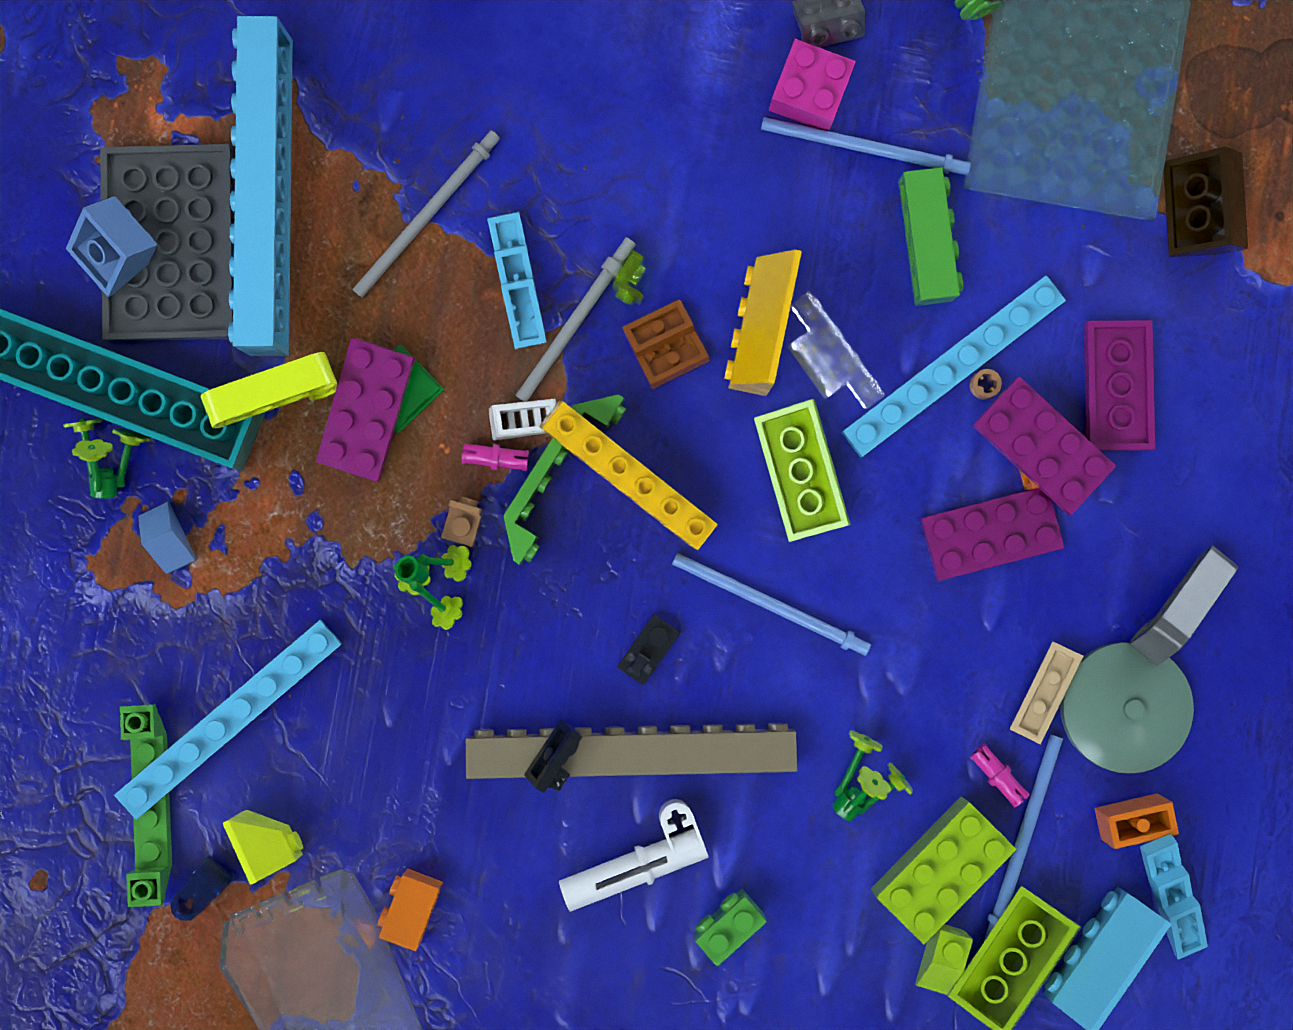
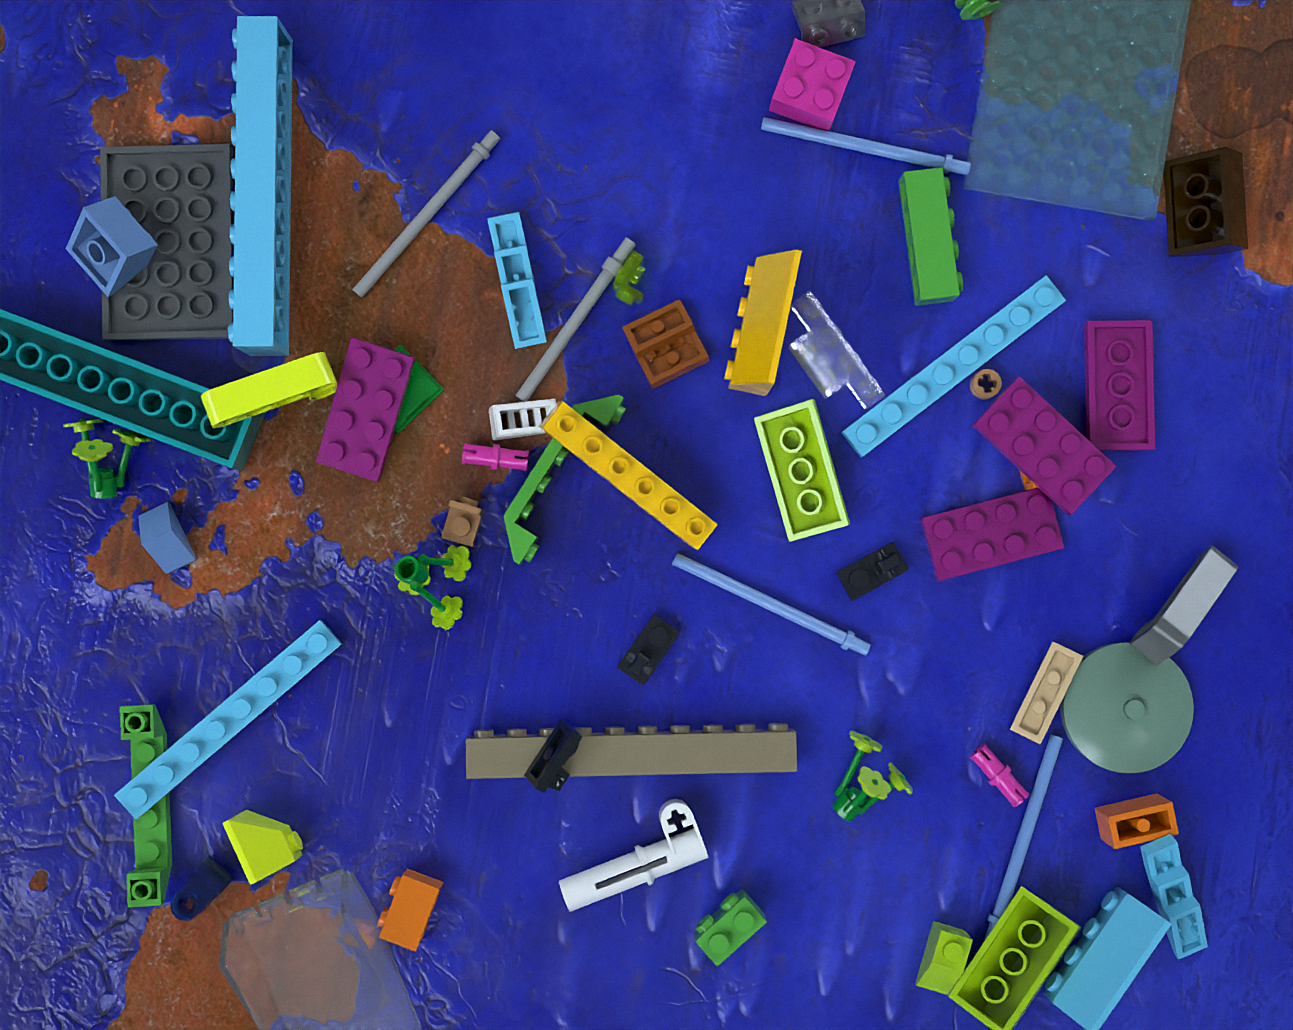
(871, 571): none -> black hinge
(943, 869): lime brick -> none

